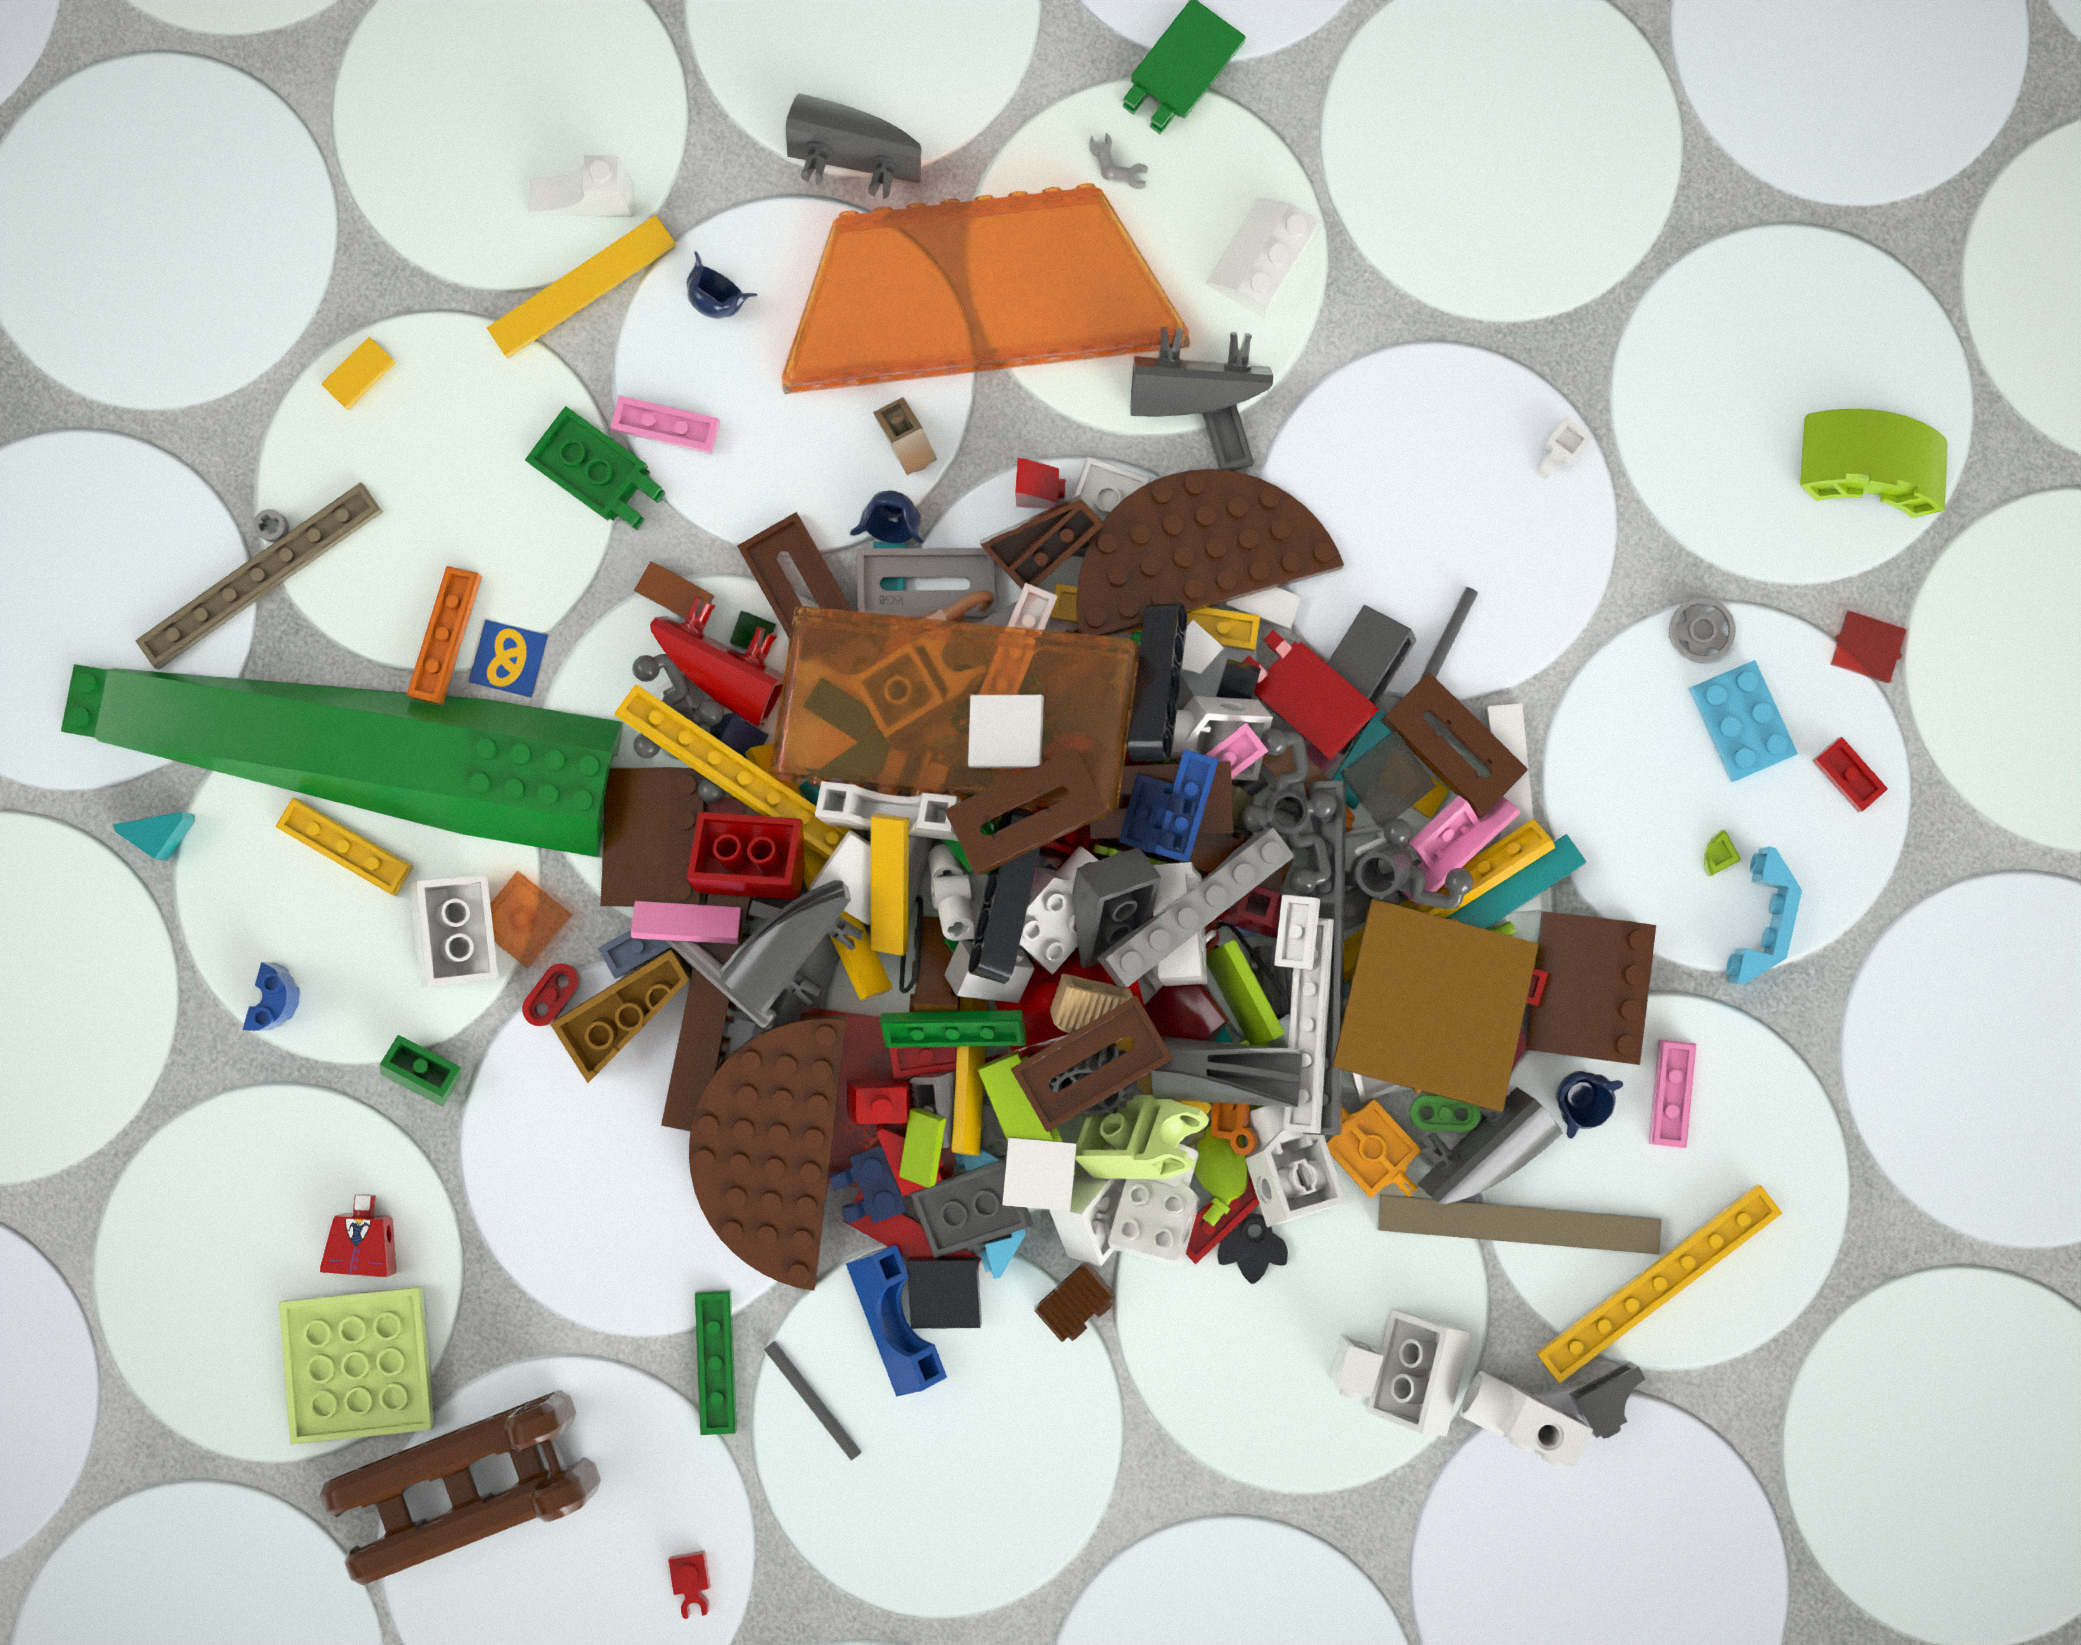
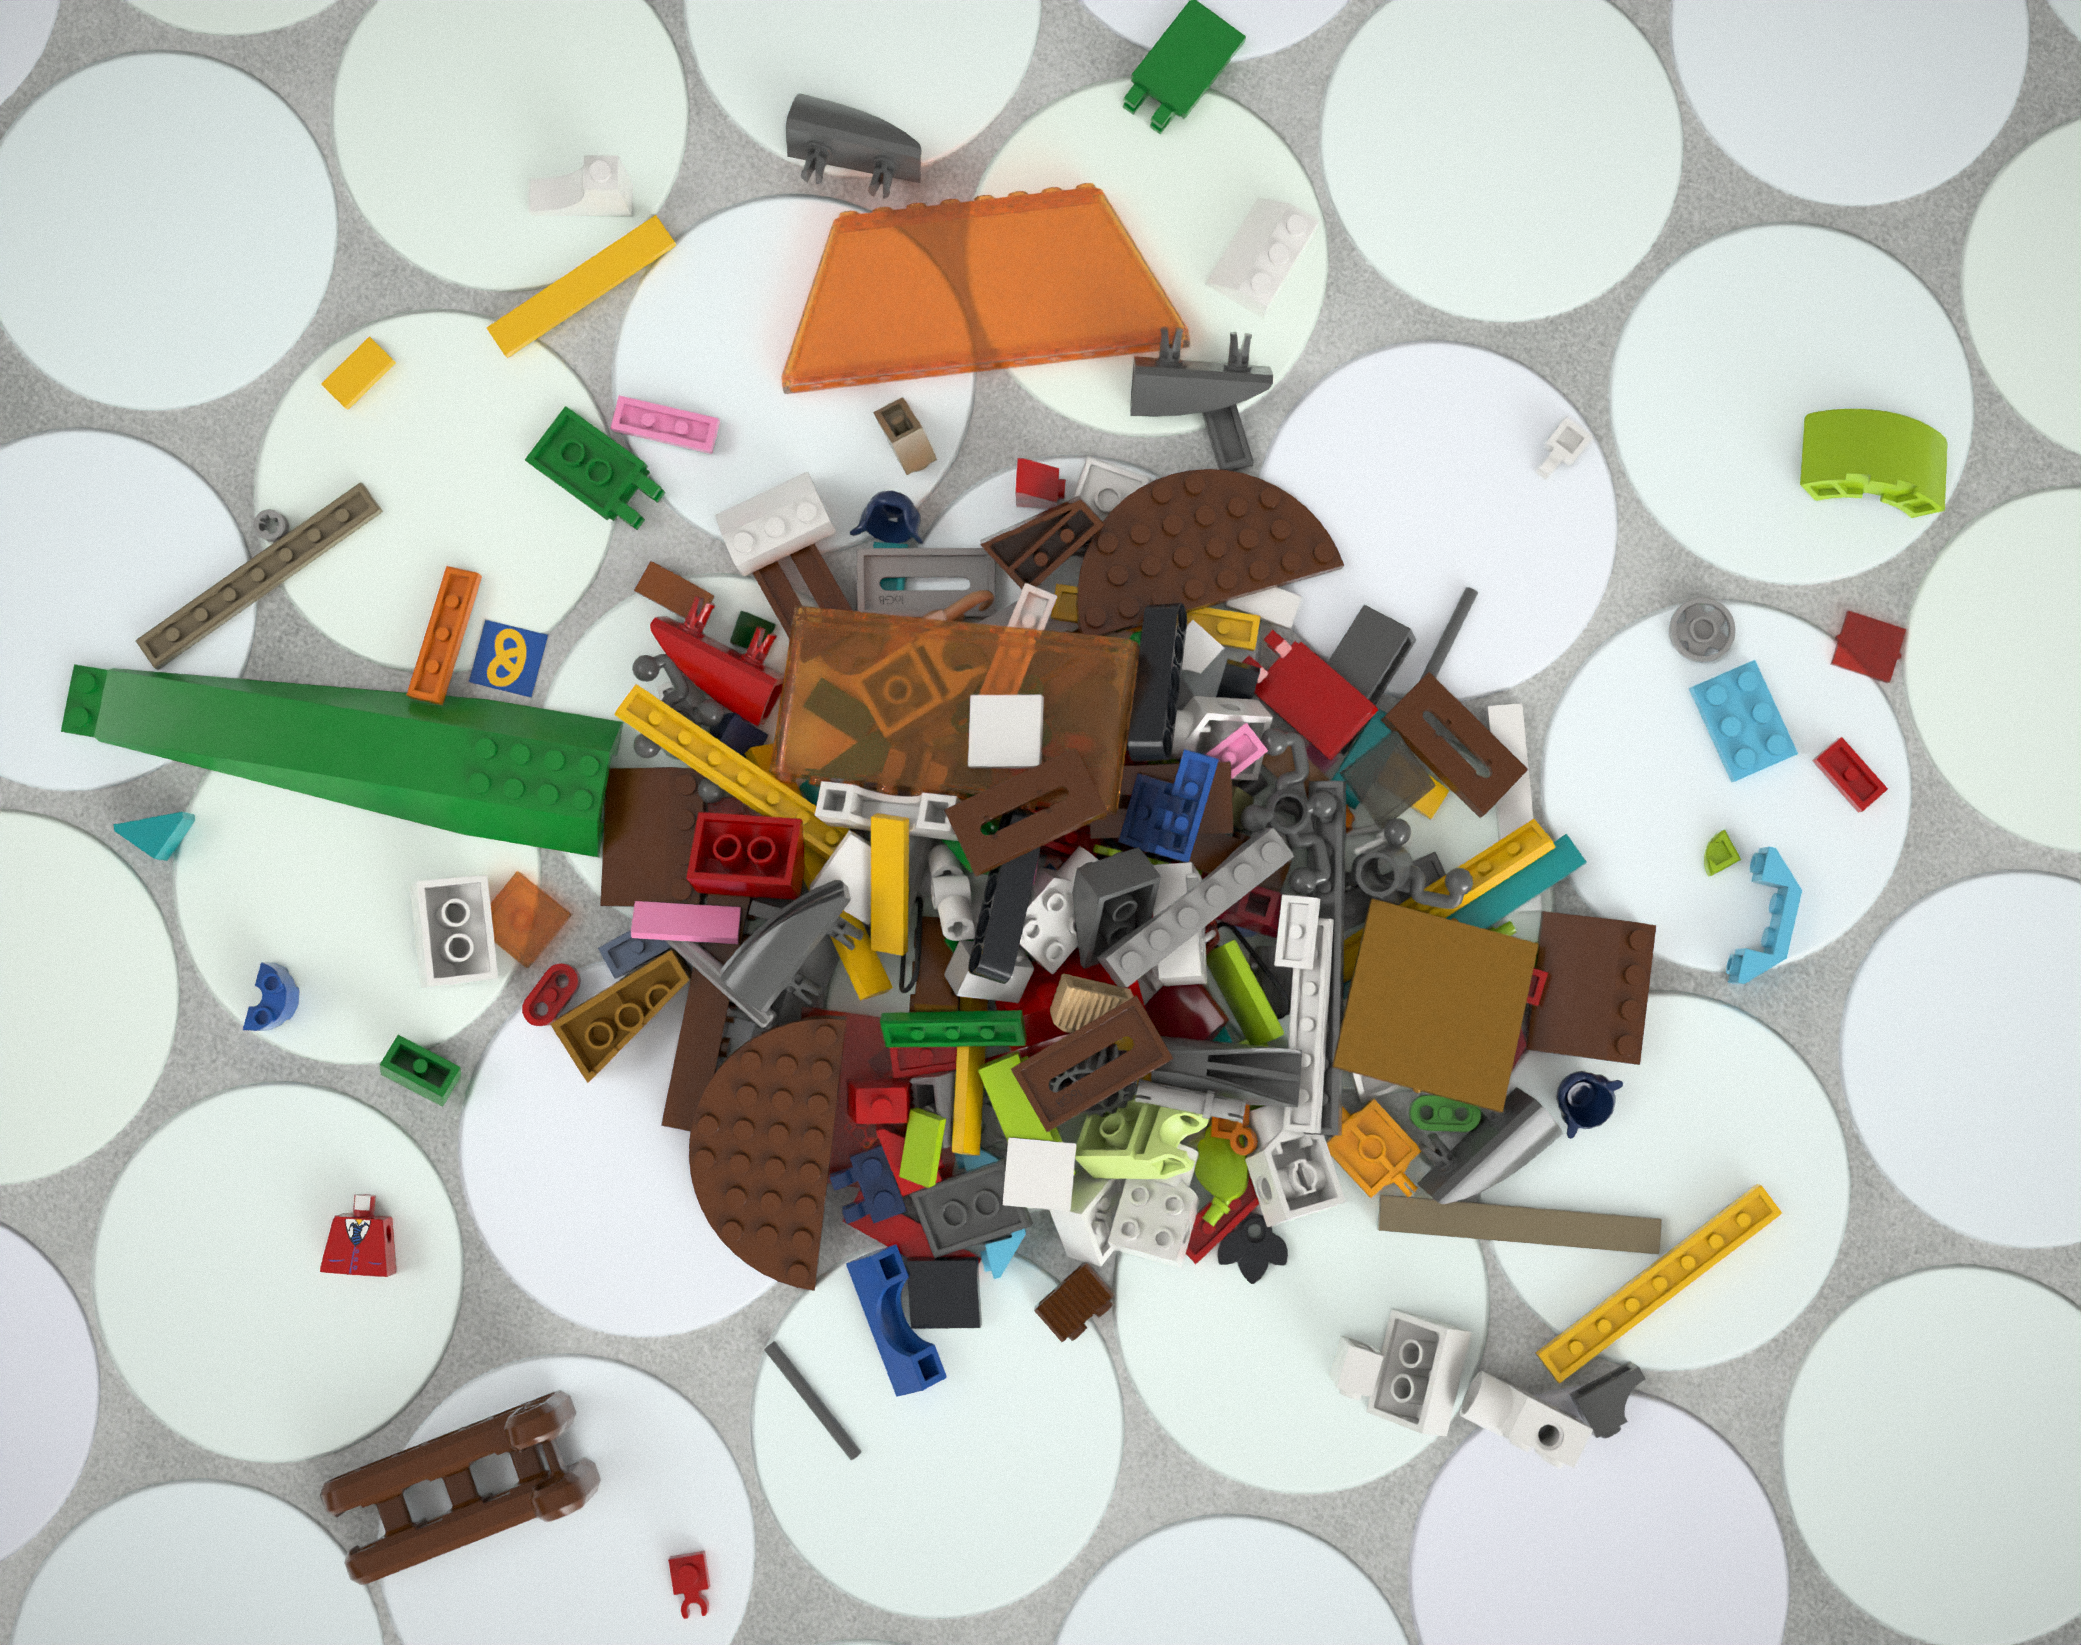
(344, 846): yellow tile -> none
(356, 1365): yellowish green plate -> none
(713, 293): dark blue hair -> none
(715, 1362): green tile -> none
(774, 524): none -> white slope
(1112, 172): light grey arm -> none
(1189, 1100): none -> light grey pin
(1456, 837): bright pink bracket -> none
(1672, 1093): bright pink tile -> none

